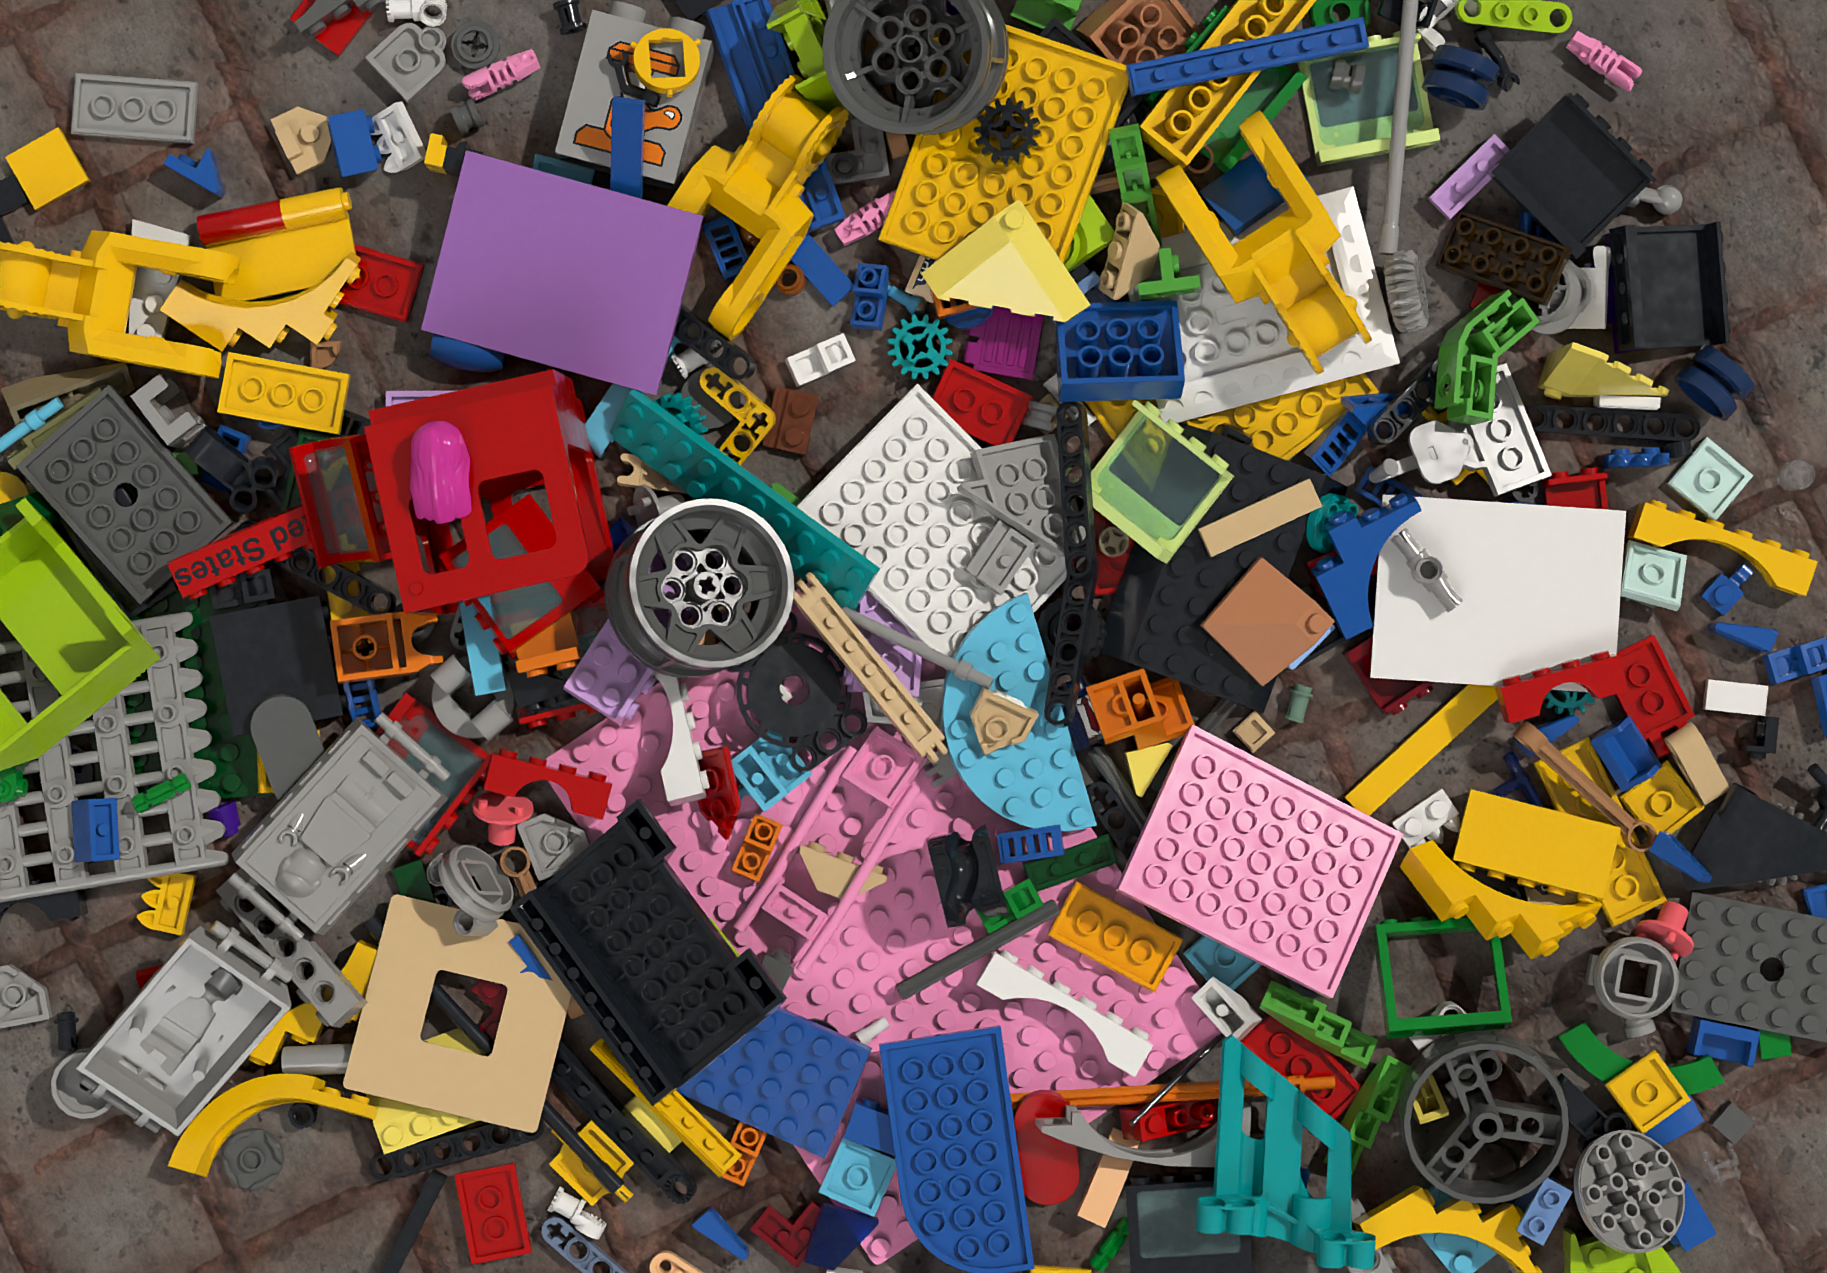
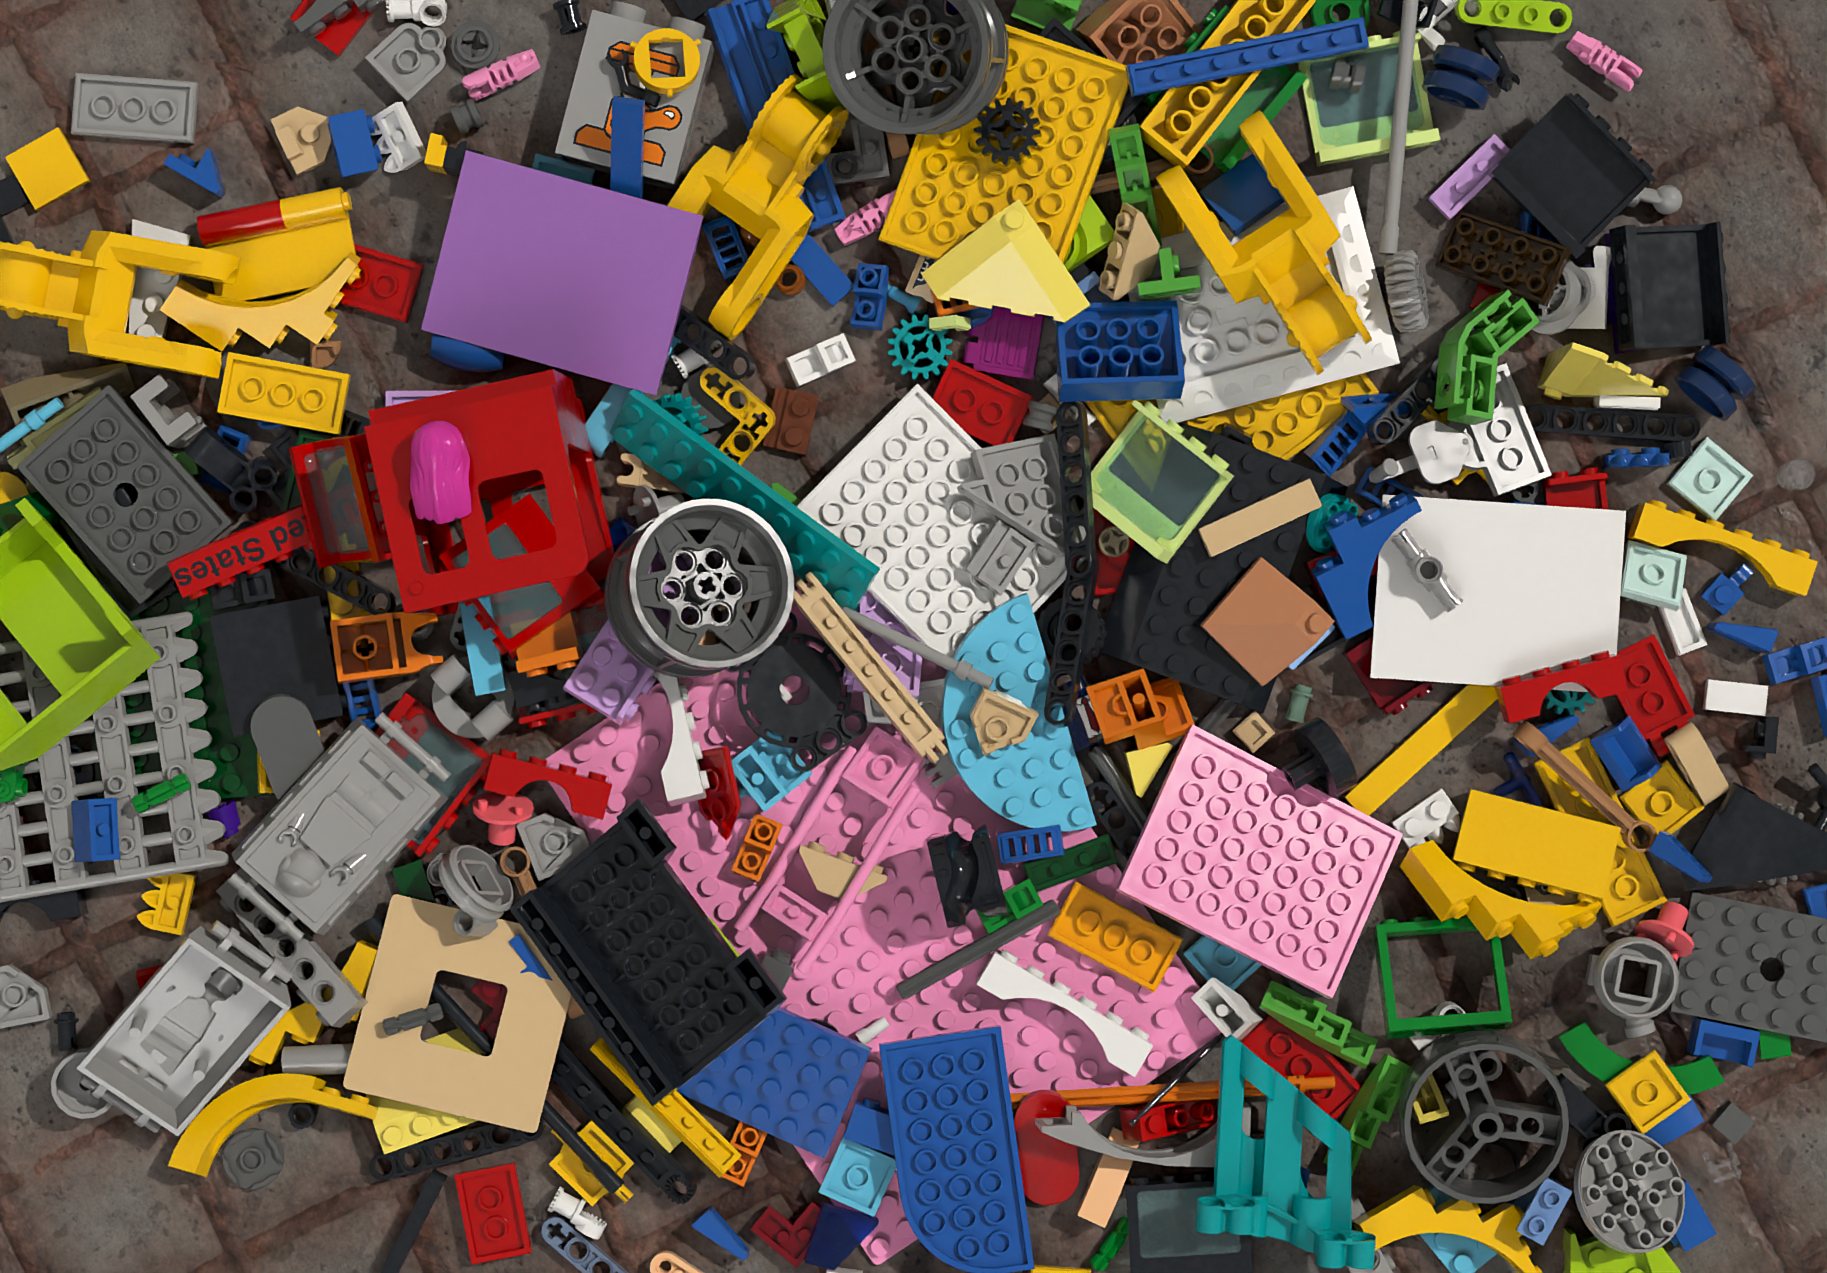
(413, 1019): none -> dark grey axle
(949, 322): none -> yellowish green tile
(1321, 759): none -> black piece
(1683, 626): none -> white tile

